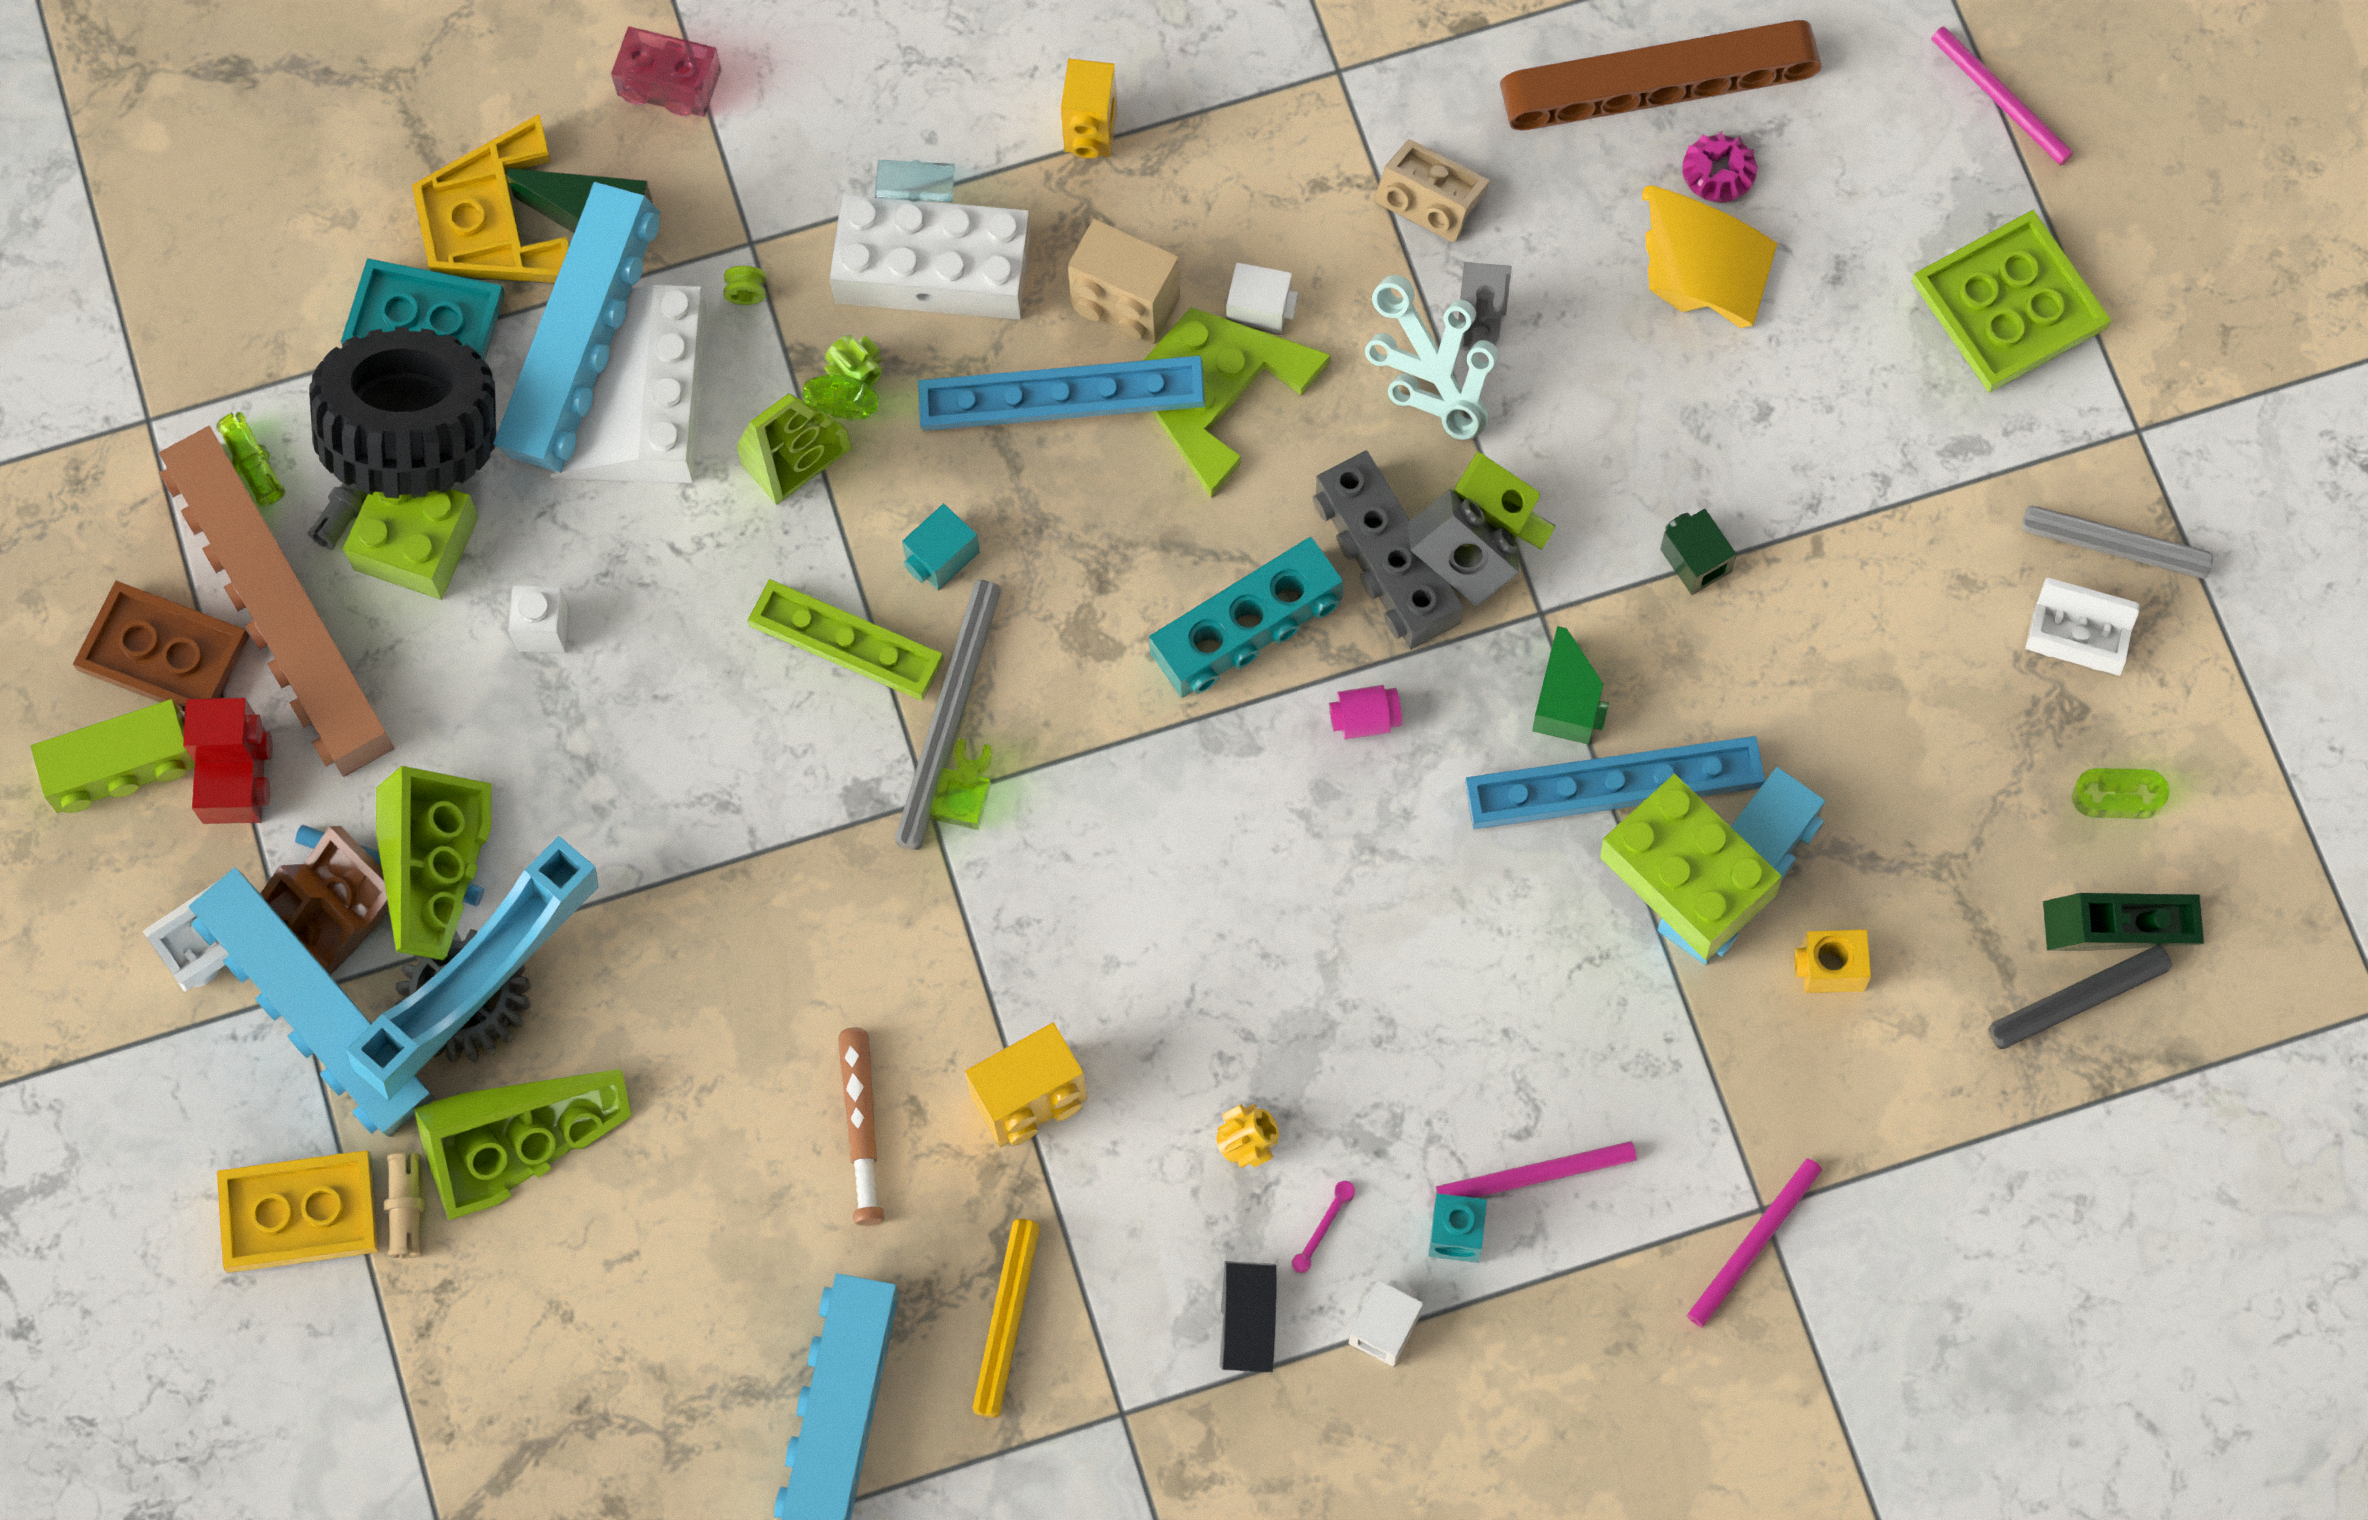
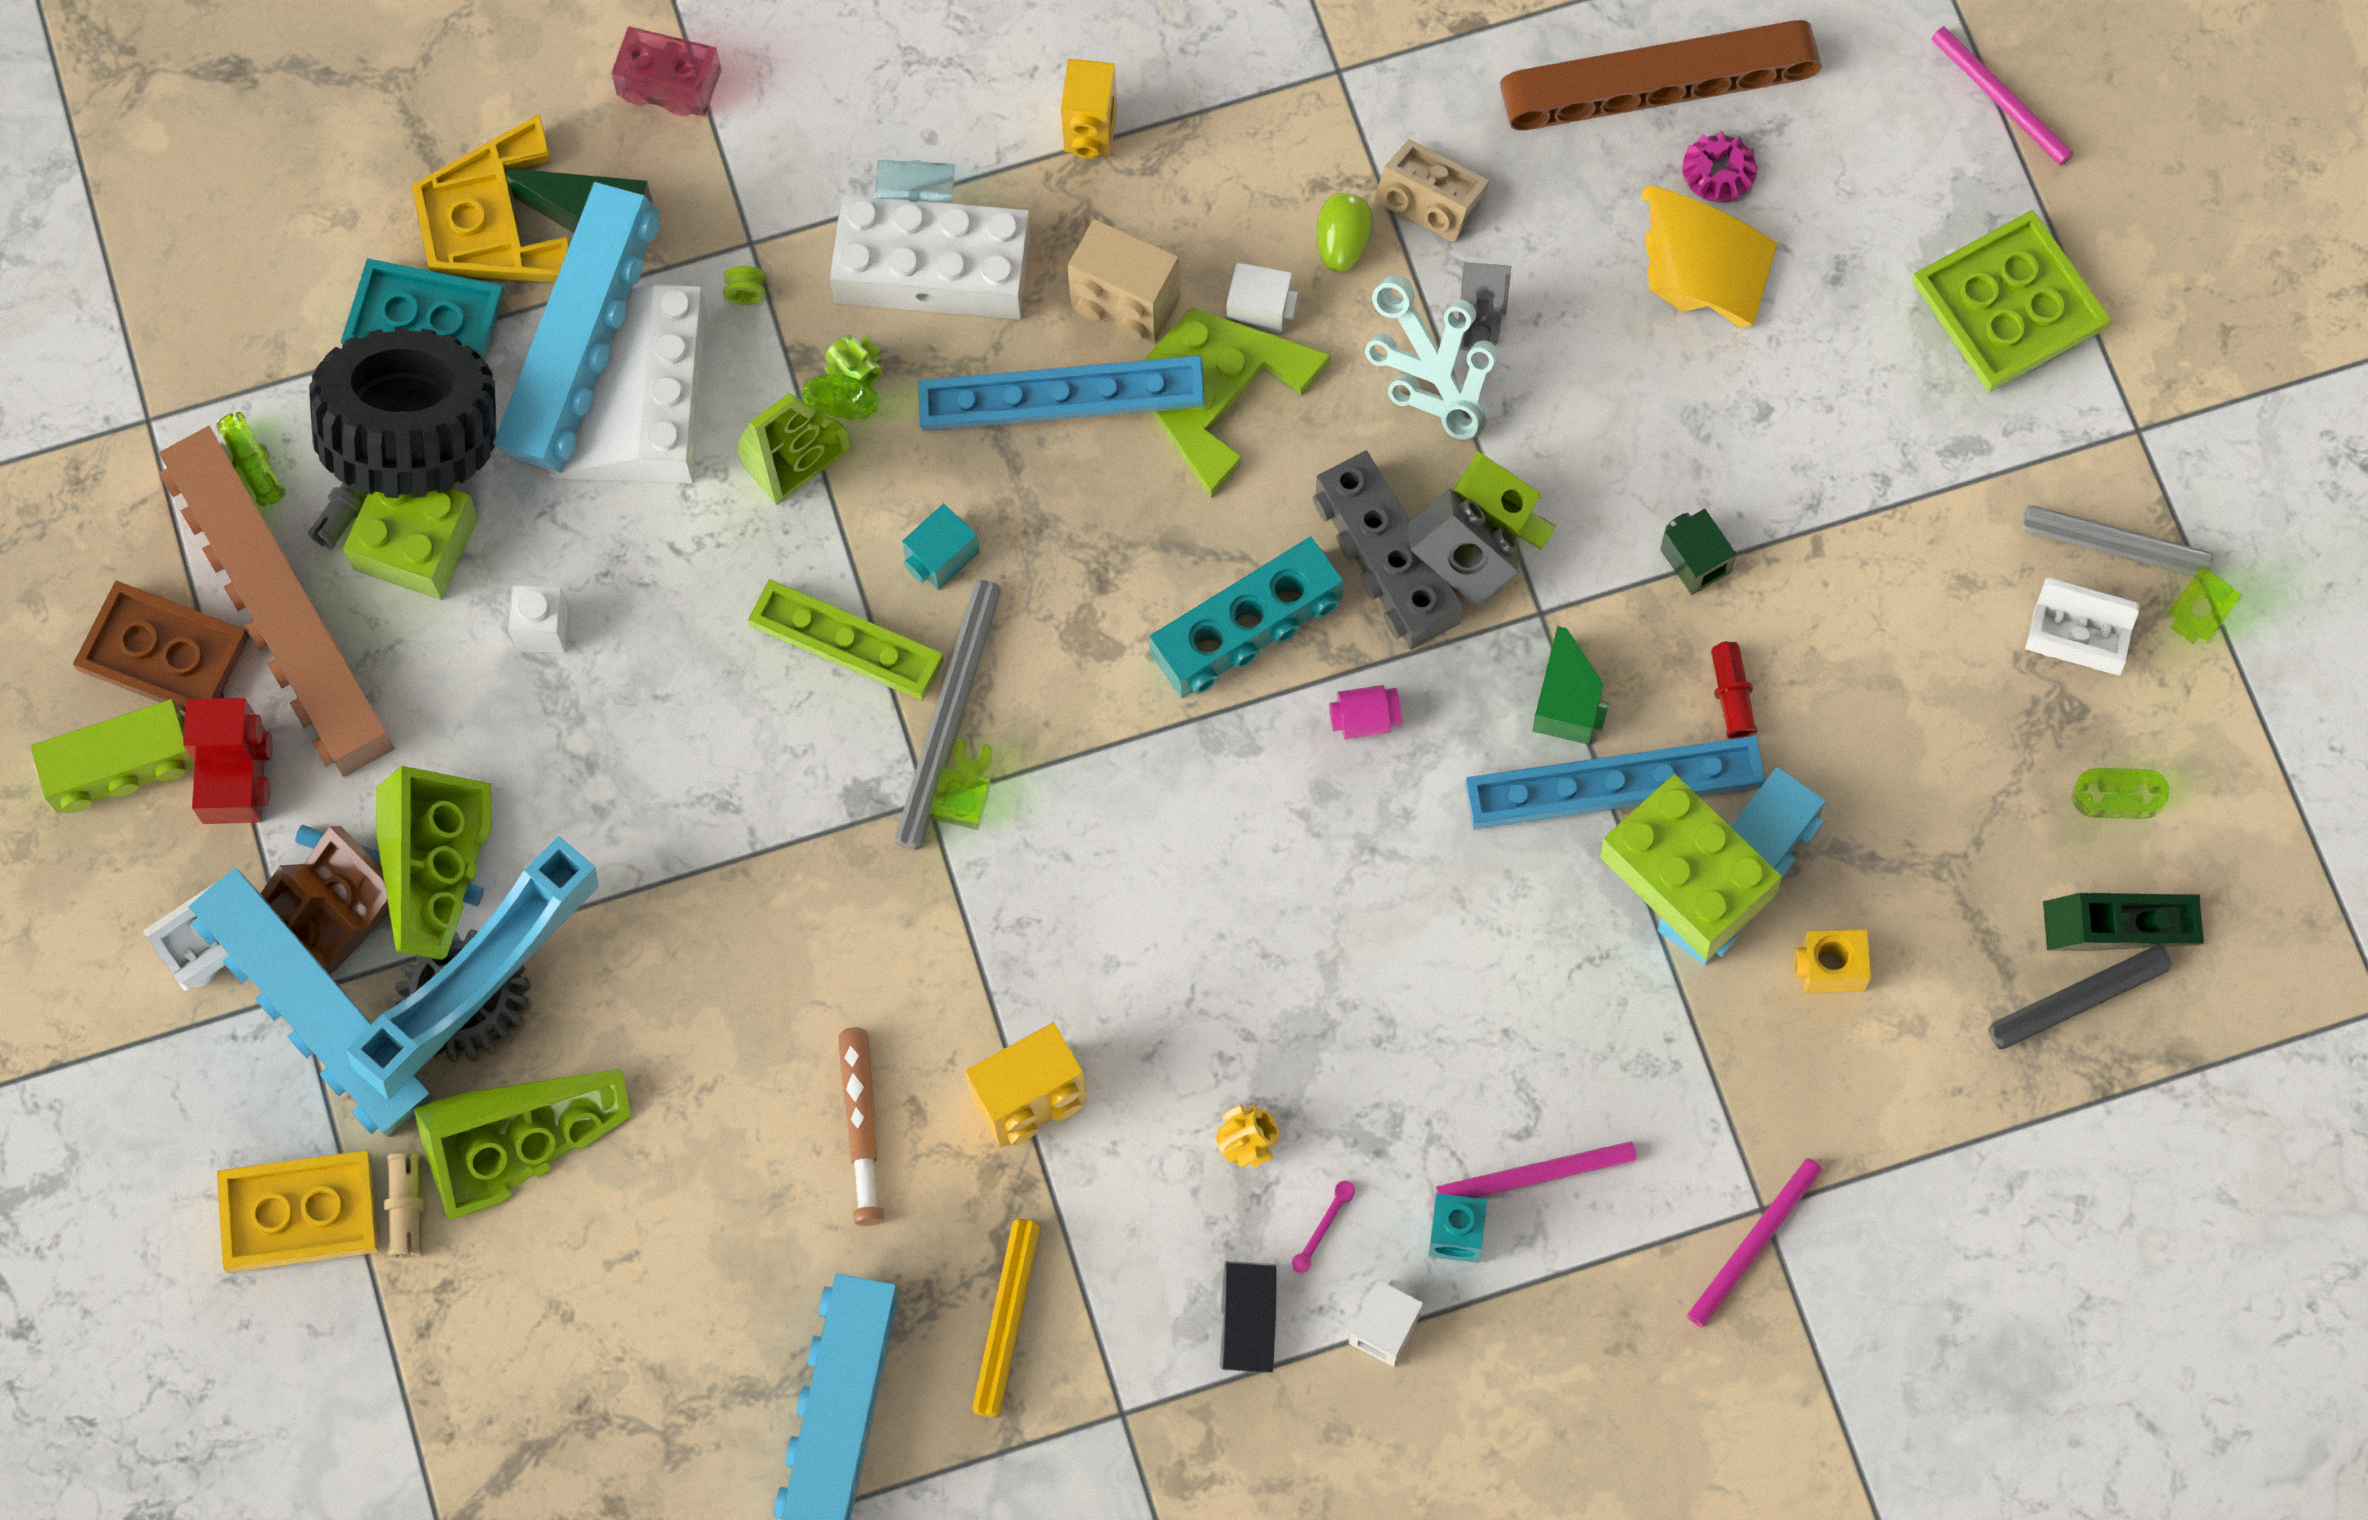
(1343, 230): none -> lime animal
(1733, 690): none -> red axle
(2222, 600): none -> clear neon green brick

